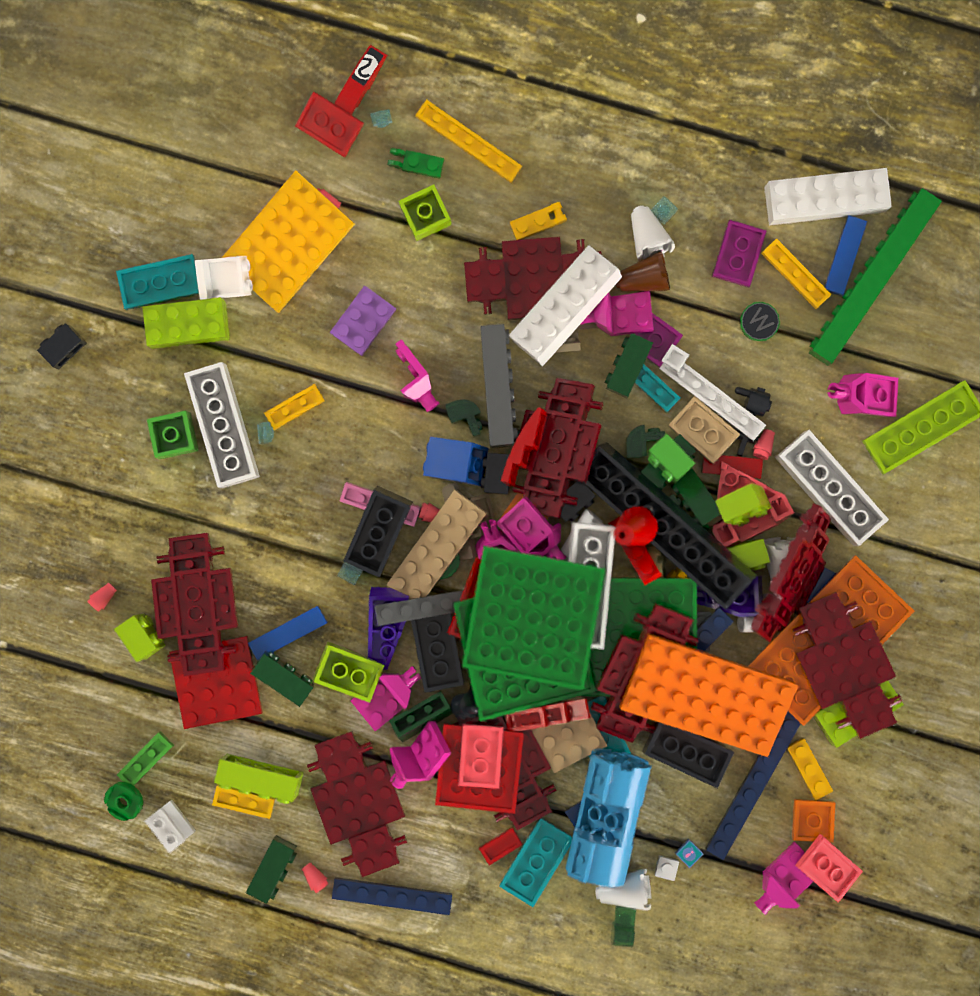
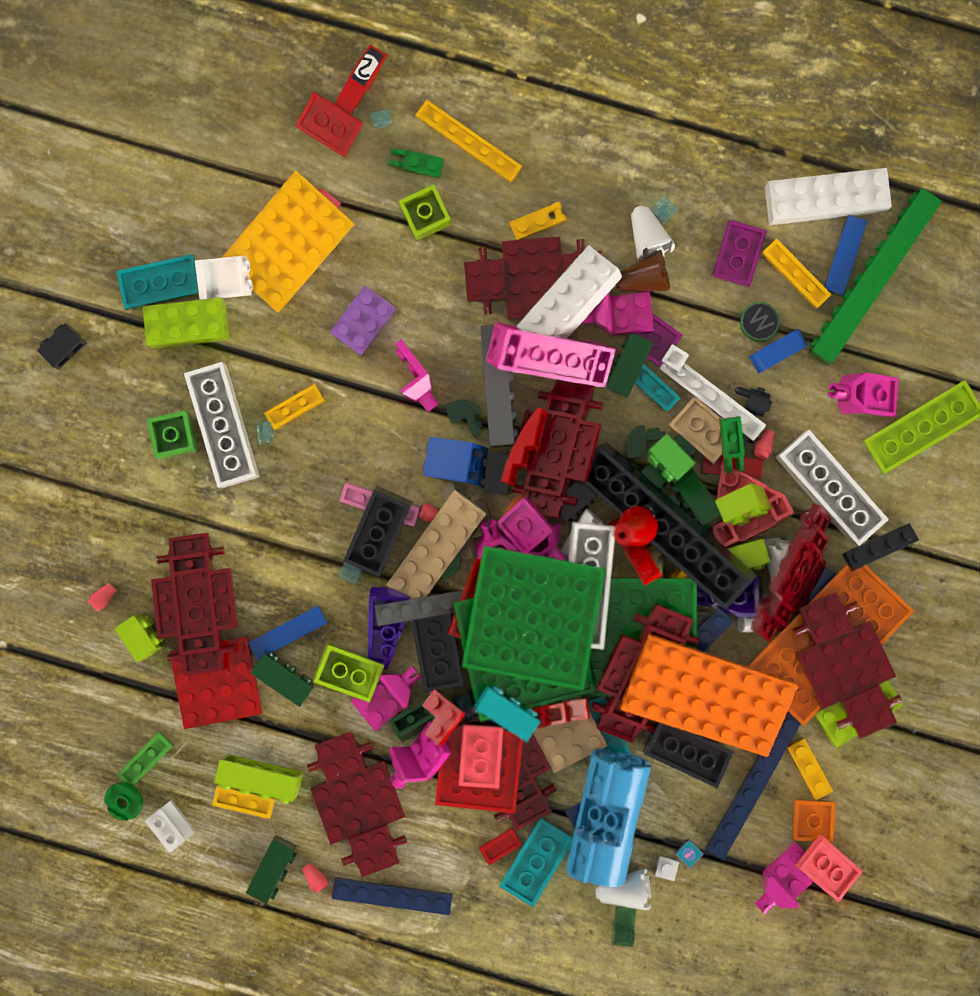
(446, 718): none -> plate
(507, 712): none -> teal brick
(550, 355): none -> plate
(732, 442): none -> green hinge
(778, 351): none -> blue beam
(880, 547): none -> black plate

